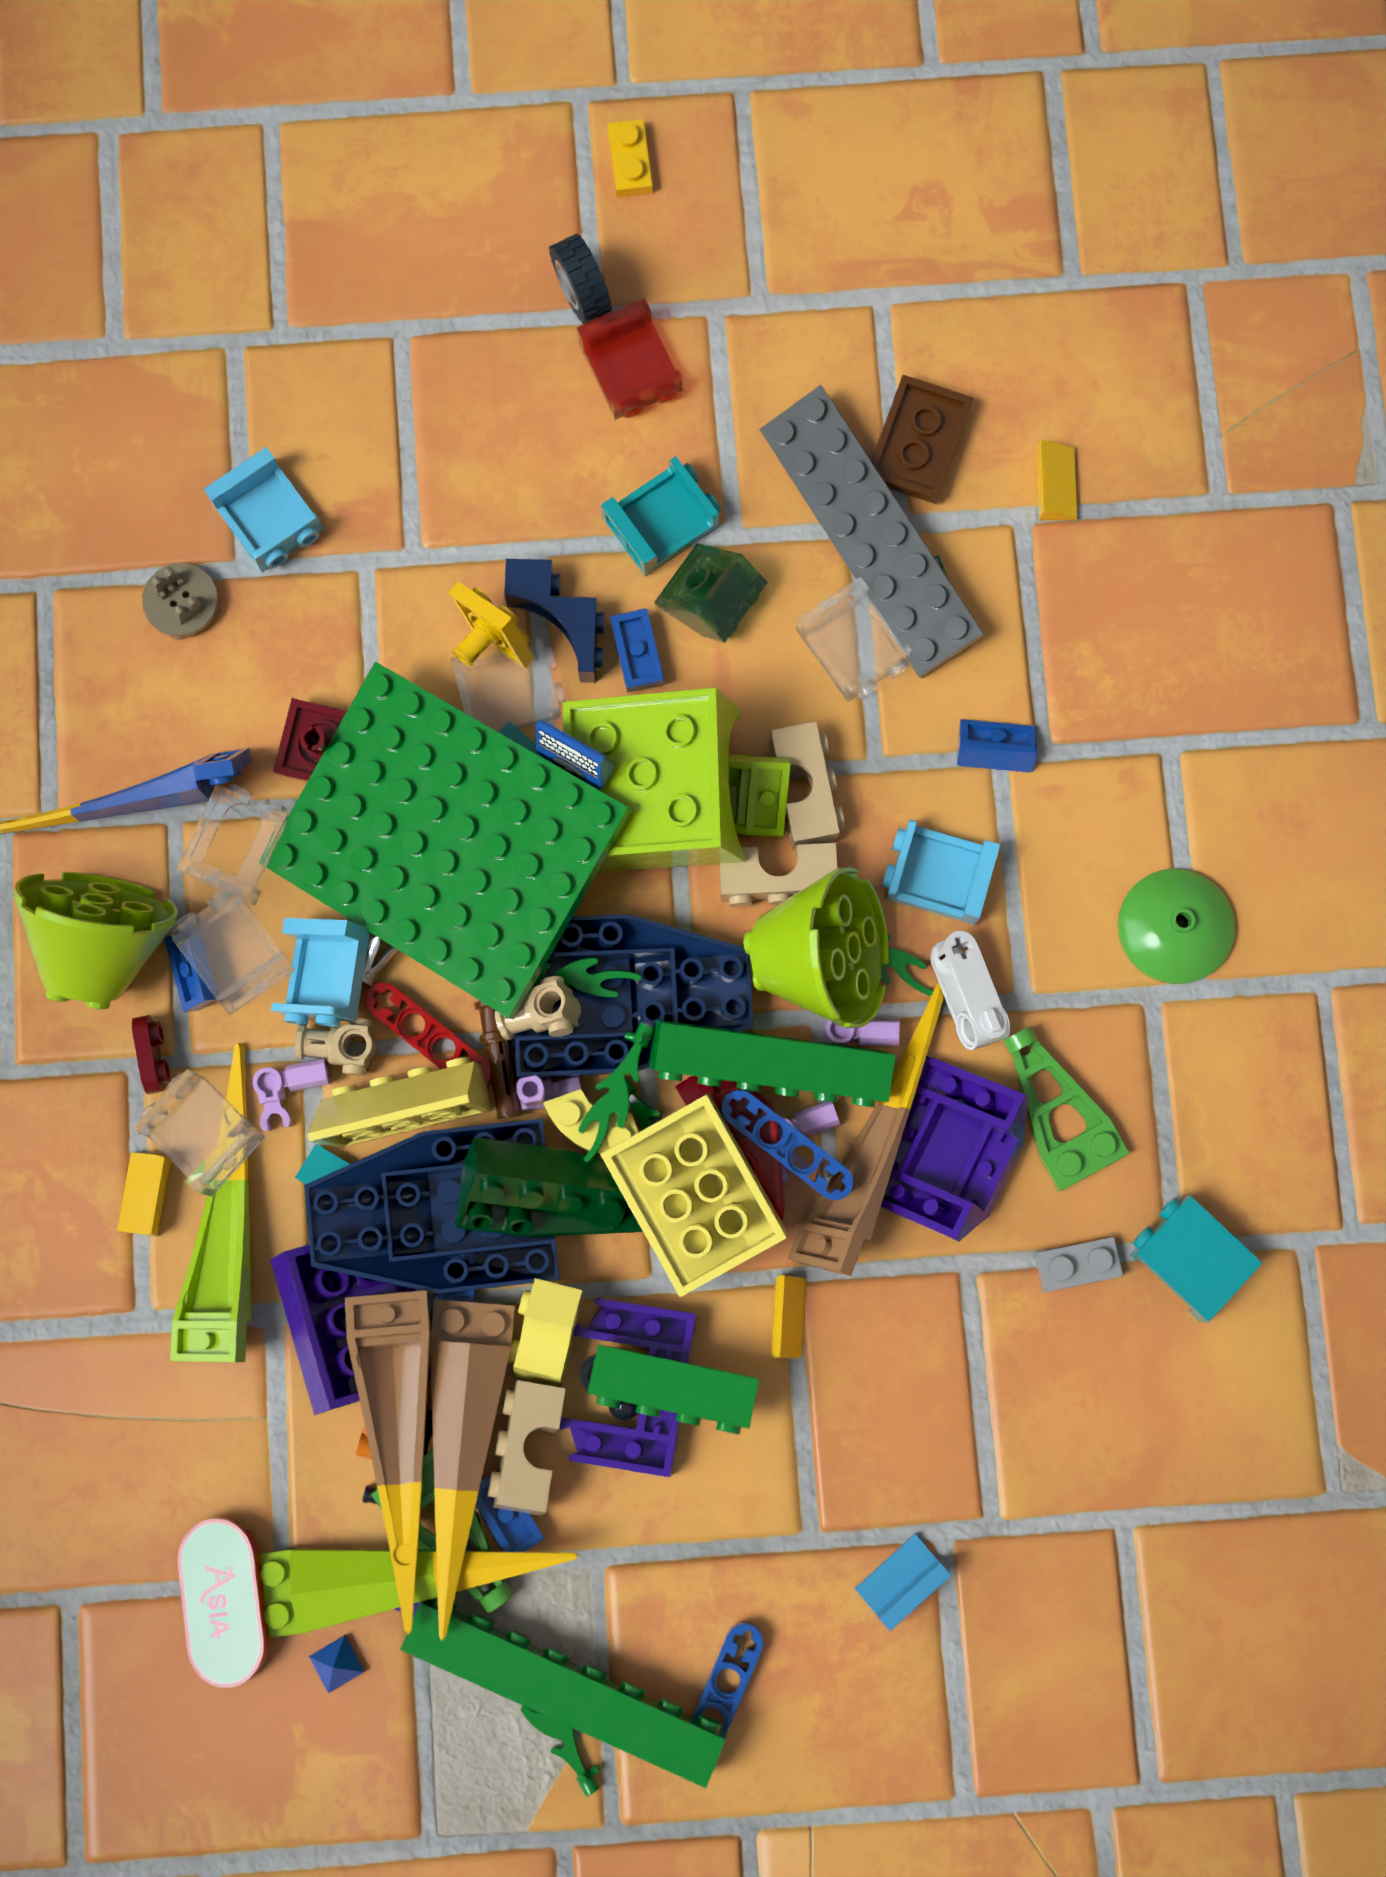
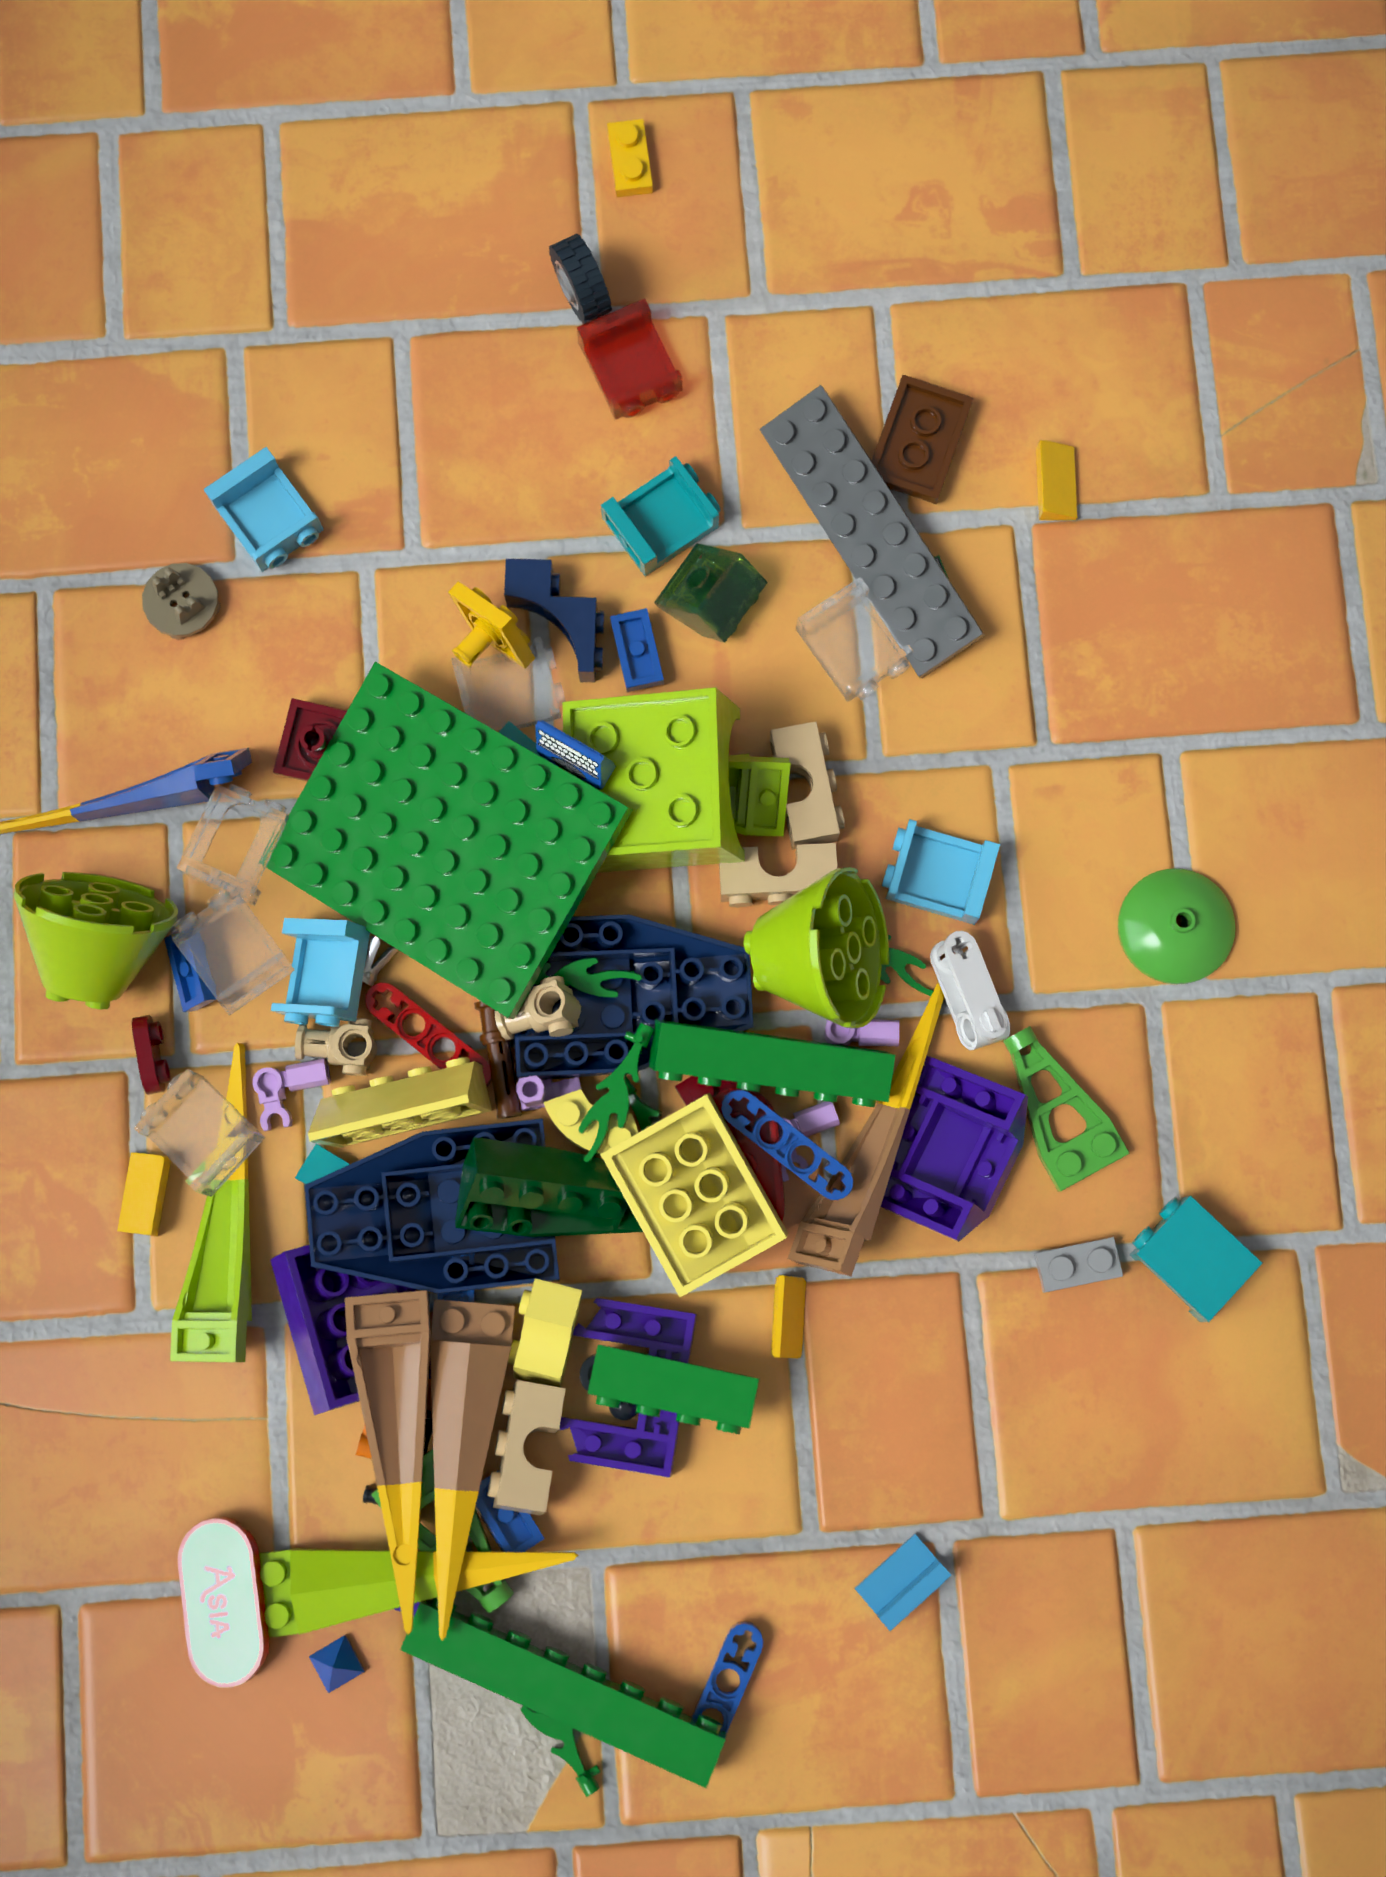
(997, 745): blue slope -> none

